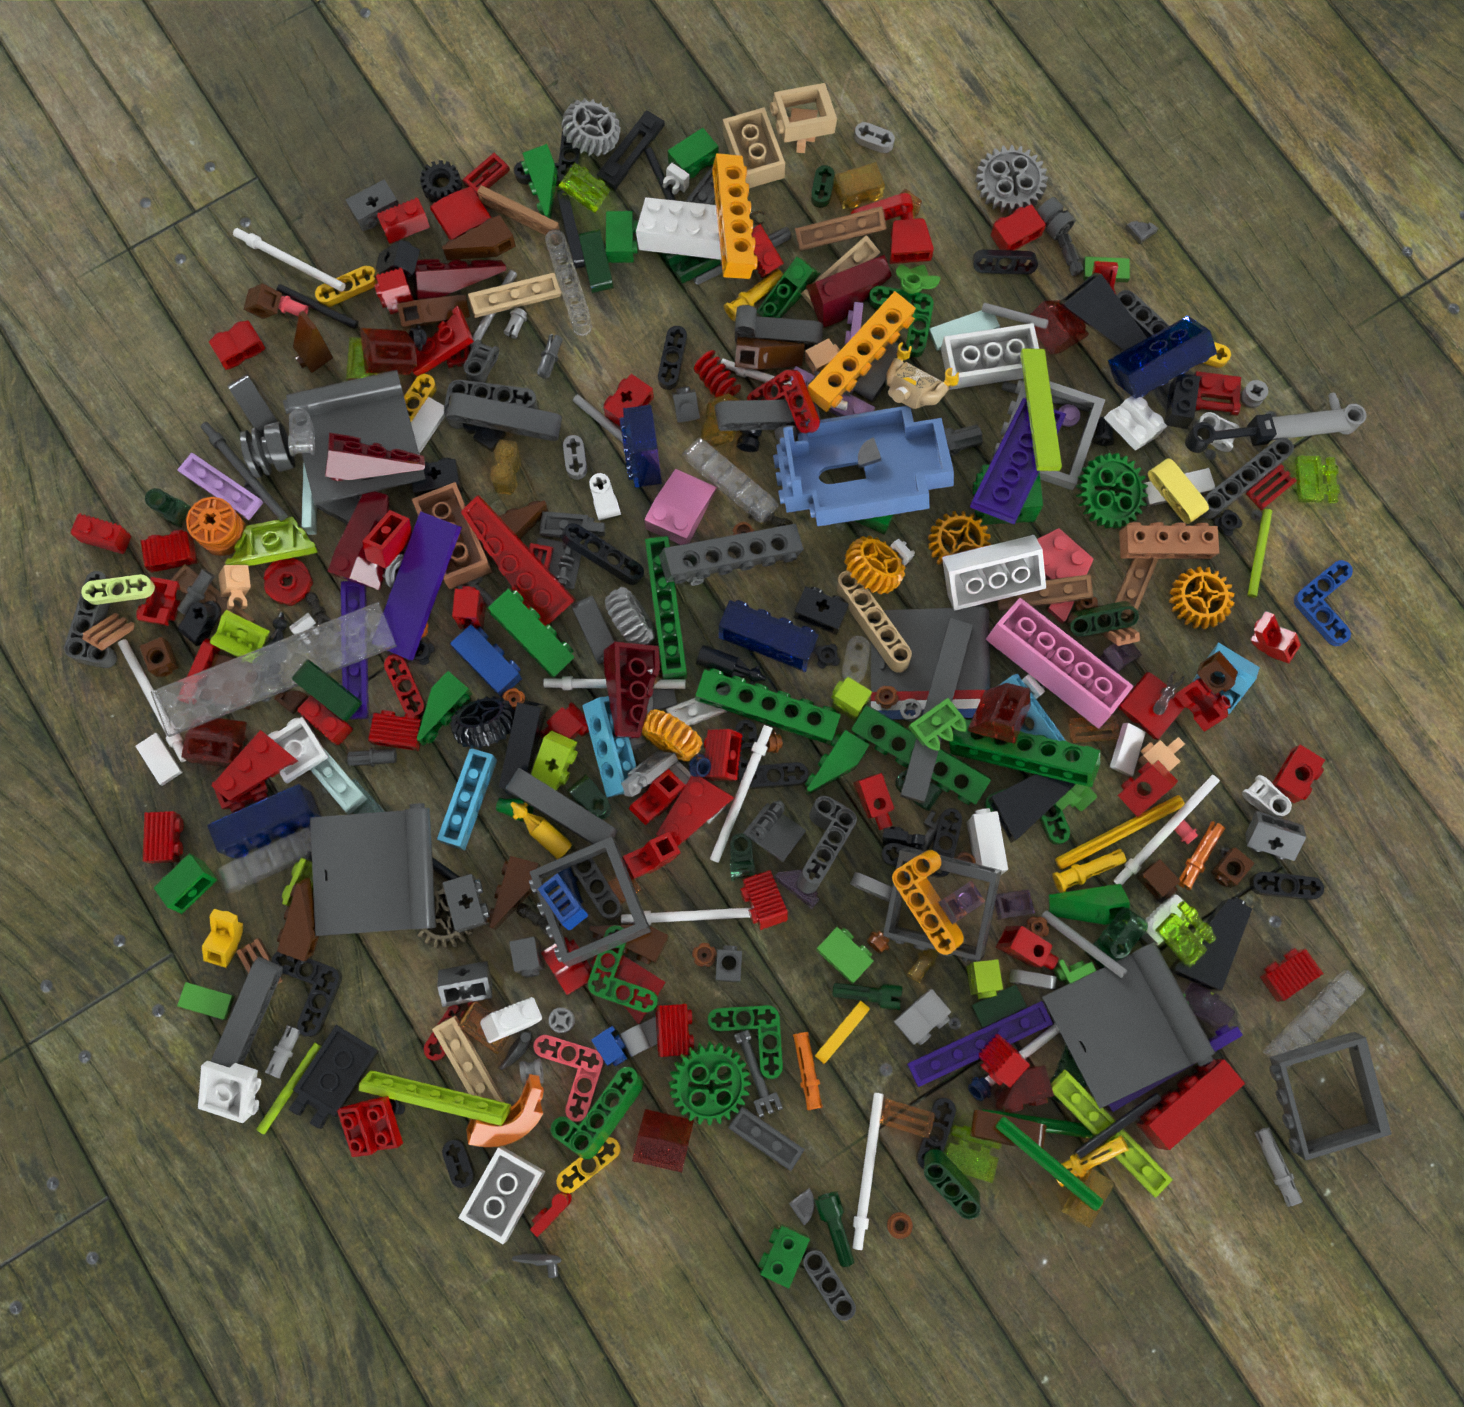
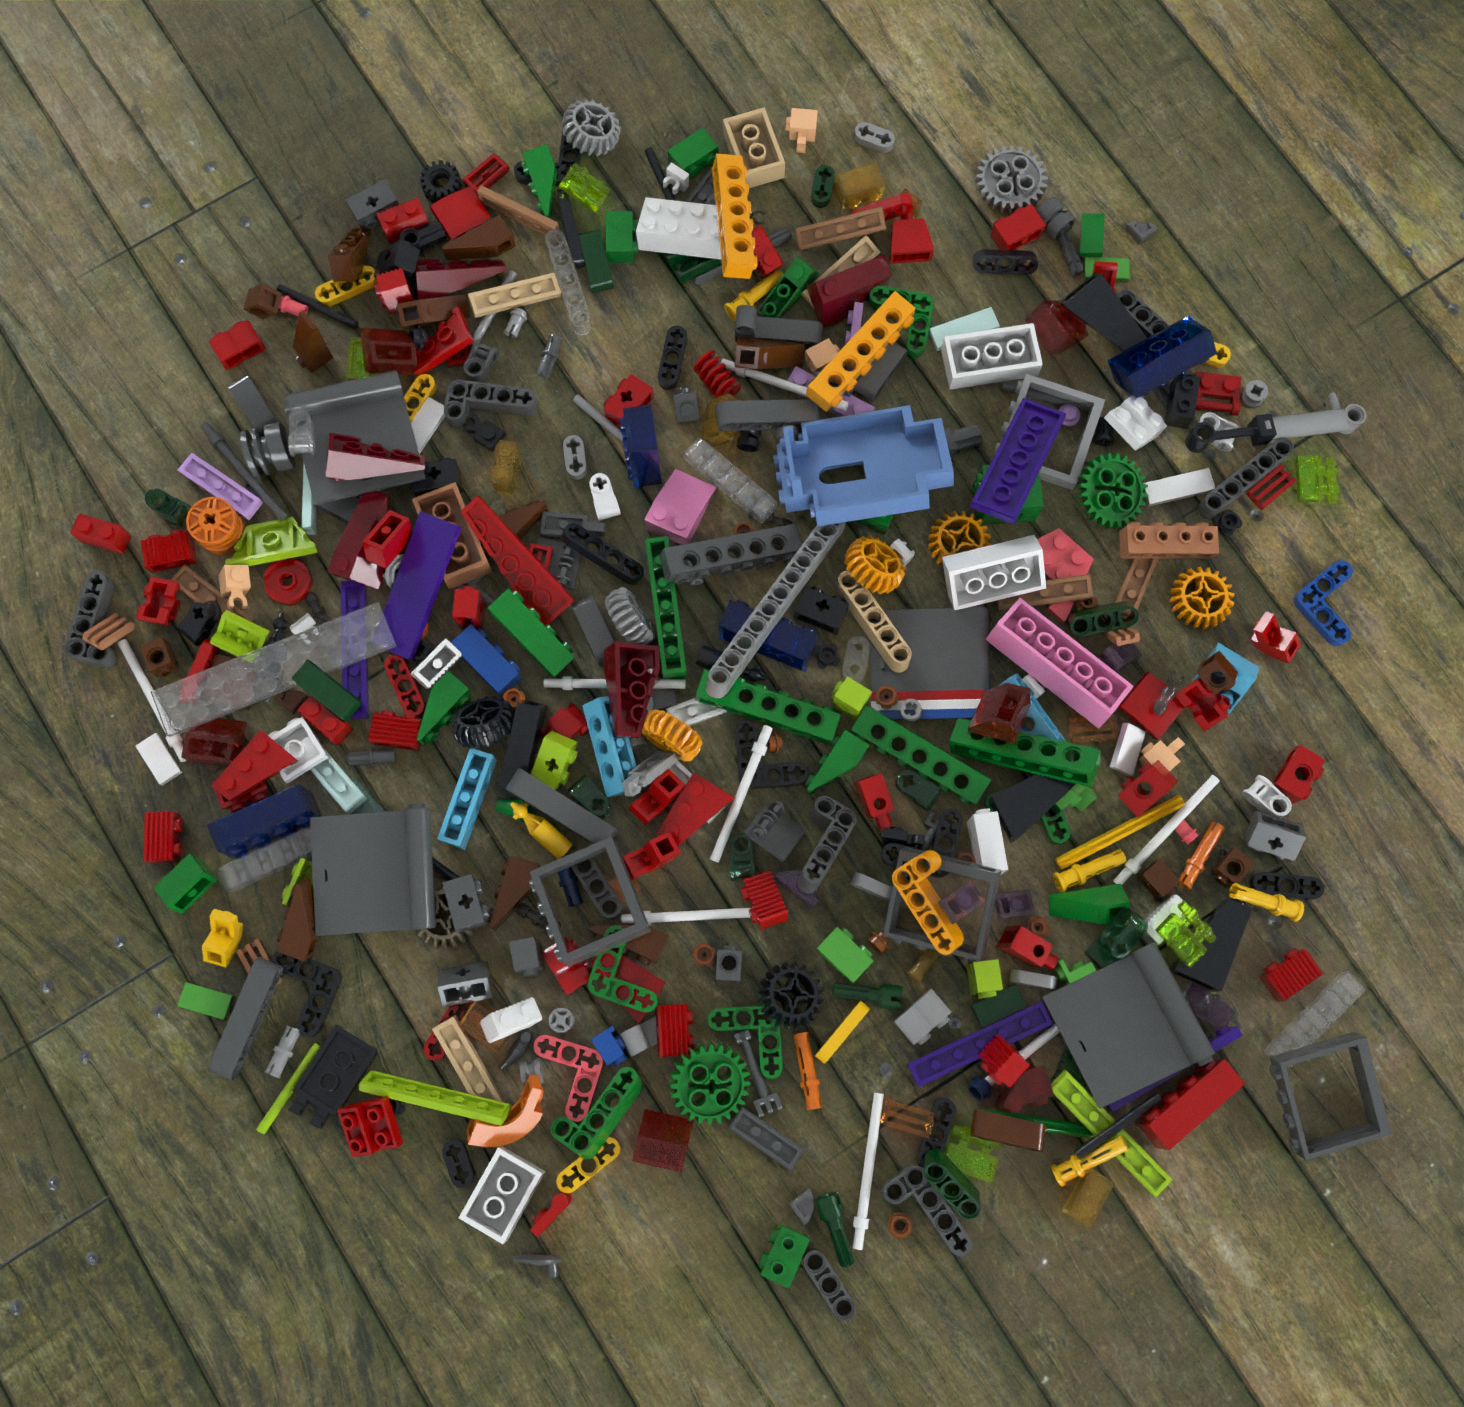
(108, 585): yellowish green beam -> none
(196, 591): dark grey pin -> none
(229, 1090): white plate -> none
(256, 243): white bar -> none
(349, 255): none -> reddish brown slope
(424, 236): none -> black piece
(436, 664): none -> white brick
(504, 416): dark grey beam -> none
(572, 914): blue slope -> none
(612, 172): black container -> none
(699, 766): dark blue plate -> none
(723, 751): red brick -> none
(774, 605): none -> light grey beam
(791, 392): red beam -> none
(805, 128): tan window -> none
(809, 996): none -> black gear
(868, 453): flat silver tile -> none
(914, 386): tan torso -> none
(916, 279): bright green plate -> none
(933, 1211): none -> dark grey beam
(938, 723): bright green plate -> none
(941, 688): dark grey tile -> none
(1014, 315): light grey bar -> none
(1040, 410): lime tile -> none
(1049, 1163): green axle -> none
(1084, 944): light grey bar -> none
(1092, 235): none -> green slope
(1178, 491): light yellow beam -> none
(1259, 553): lime bar -> none
(1276, 904): none -> yellow pin
(1282, 1176): light grey pin -> none

